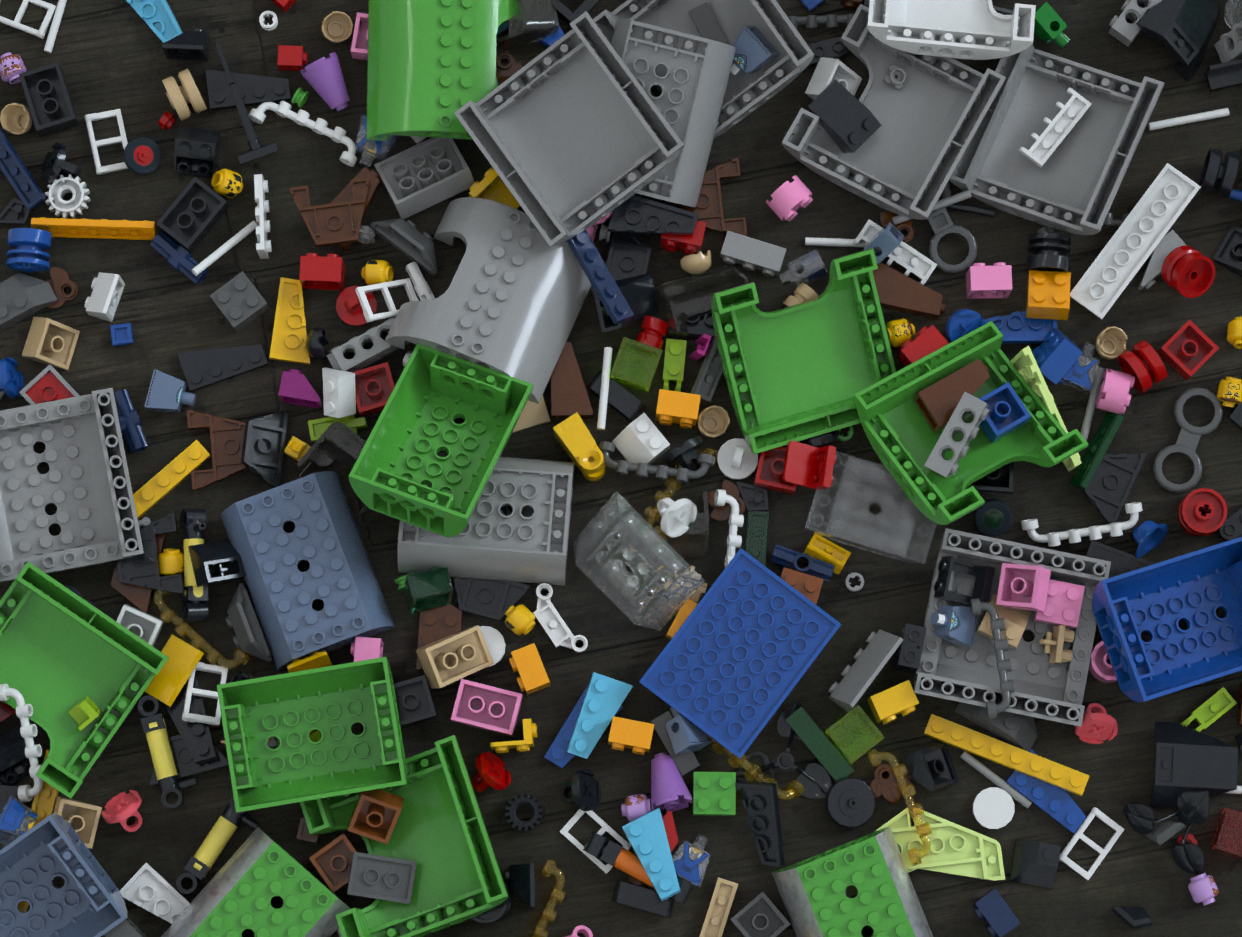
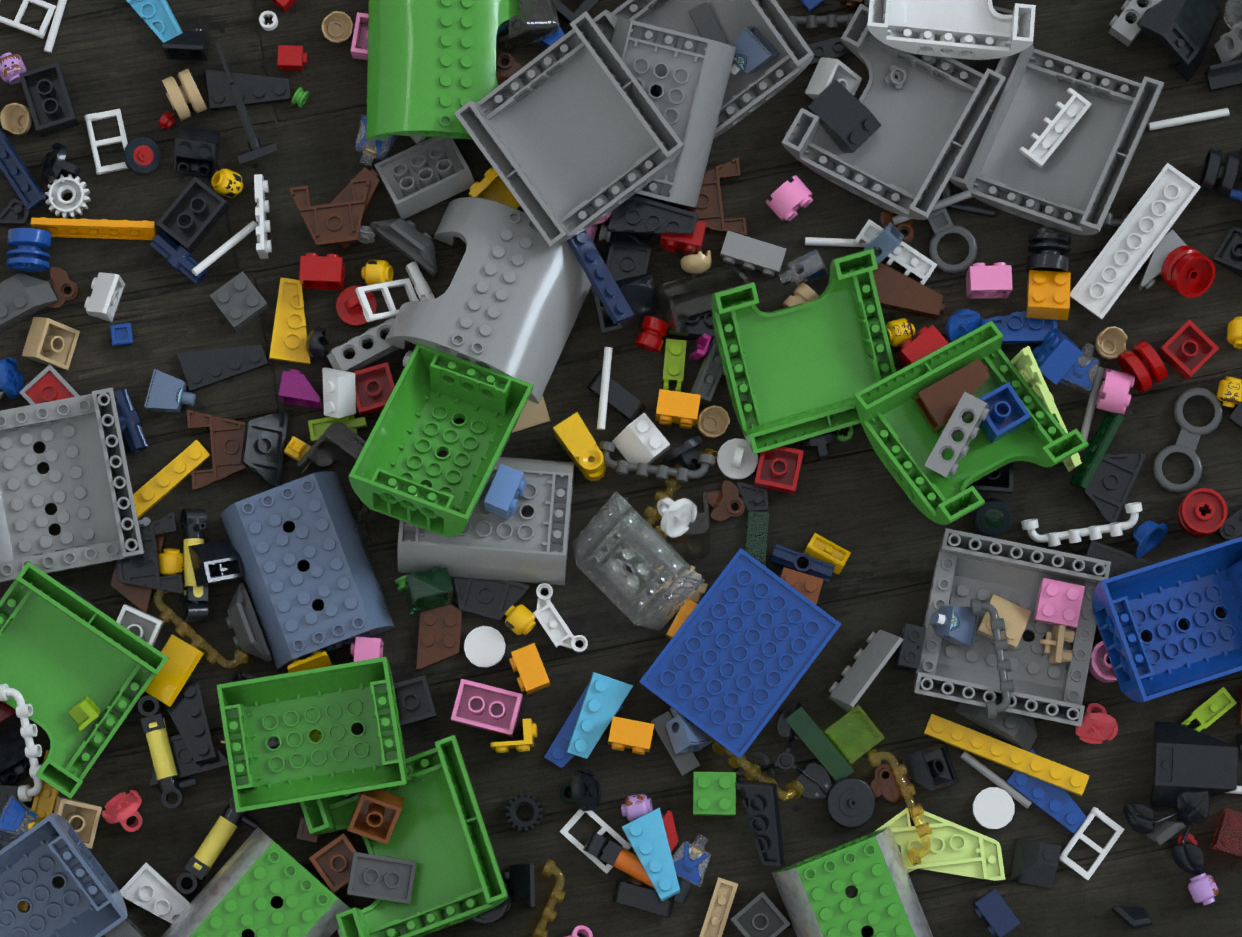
(186, 716): white window -> none
(301, 118): white bar -> none
(328, 81): medium lavender cone -> none
(454, 657): tan slope -> none
(490, 773): red tile -> none
(504, 492): none -> medium blue brick
(568, 388): reddish brown slope -> none
(636, 364): clear neon green brick -> none
(667, 785): medium lavender cone -> none
(735, 520): white bar -> none
(809, 465): red bracket -> none
(845, 517): clear slope -> none
(852, 576): light grey bush -> none
(893, 702): yellow brick -> none
(982, 586): black panel -> none
(1023, 587): bright pink brick -> none
(1049, 25): green torso -> none

